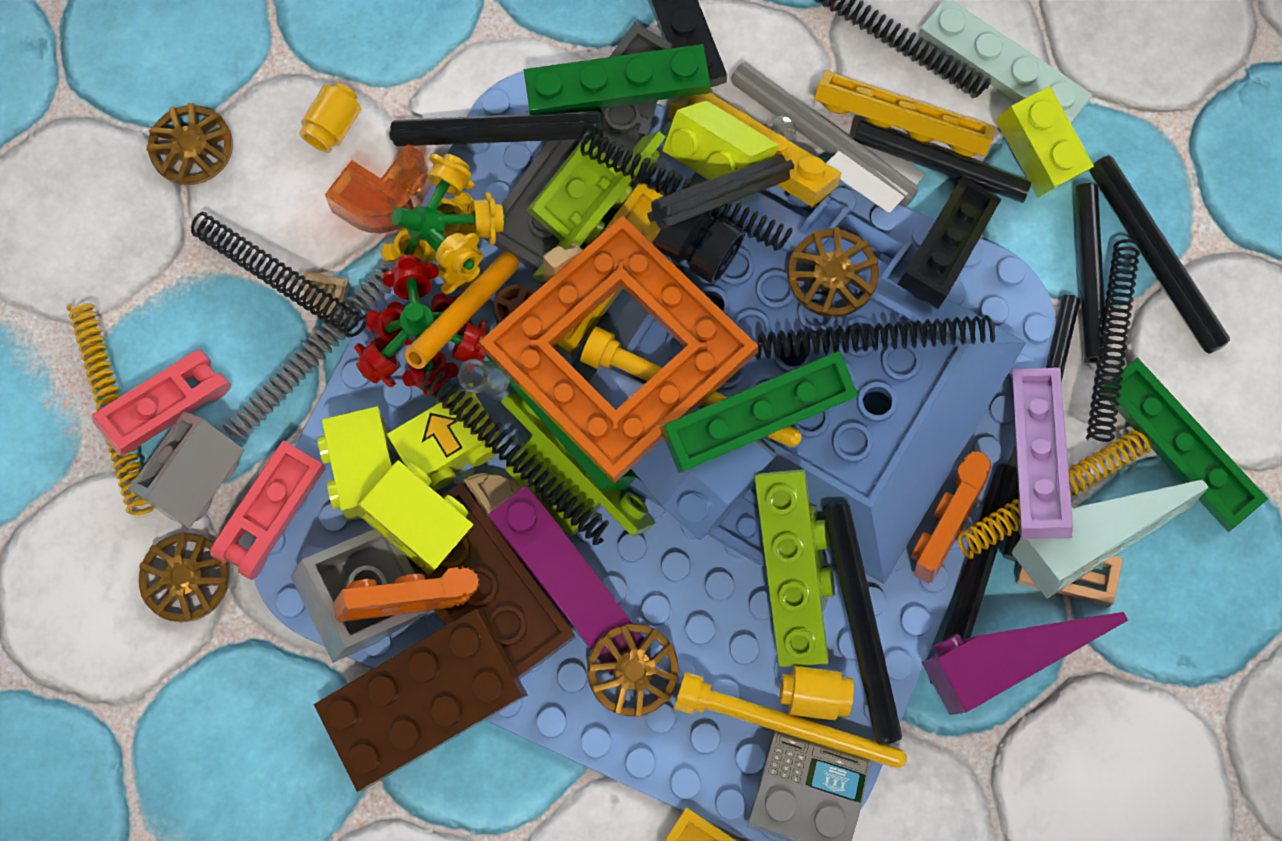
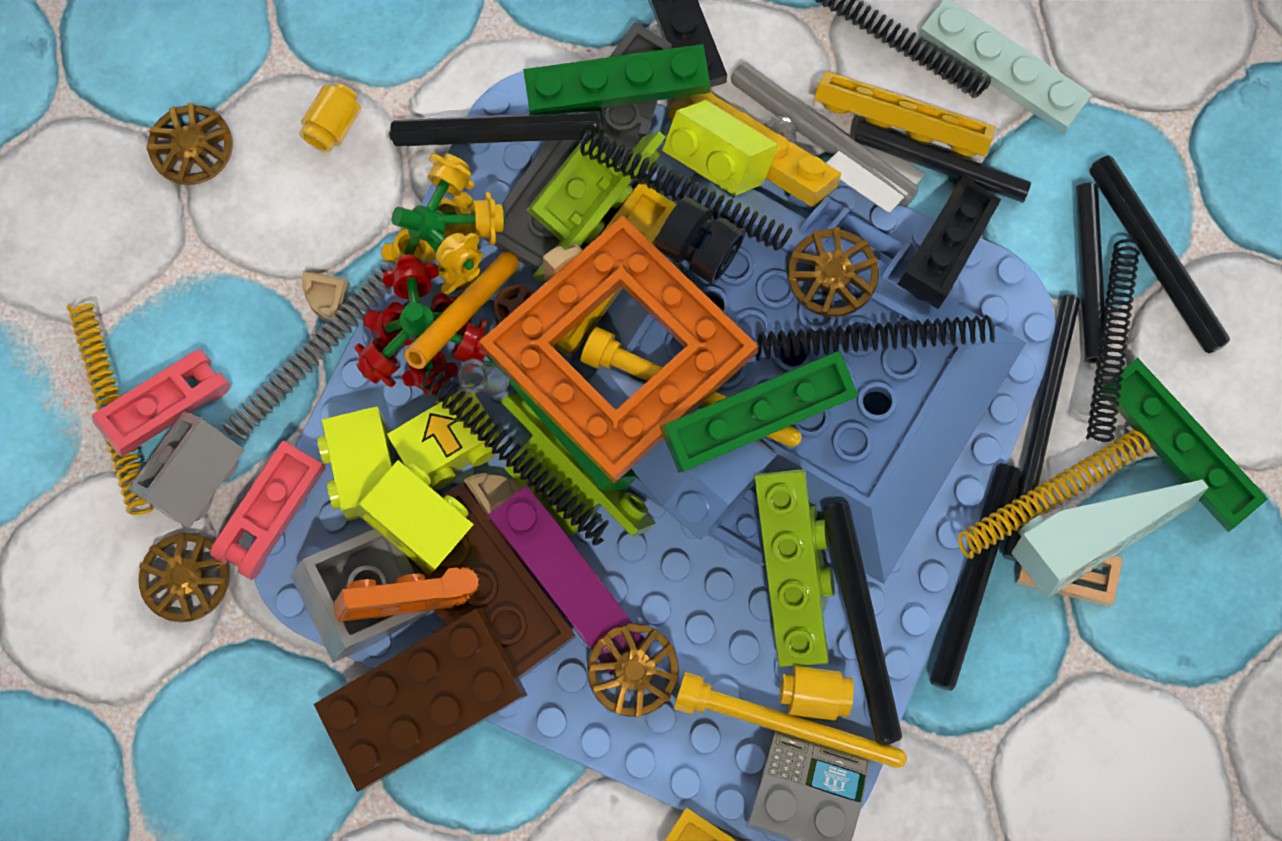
(210, 242): black piece -> none
(370, 200): clear orange brick -> none
(719, 191): black axle -> none
(952, 513): orange hinge -> none
(988, 664): magenta slope -> none
(1041, 454): lavender plate -> none
(1044, 141): neon yellow brick -> none

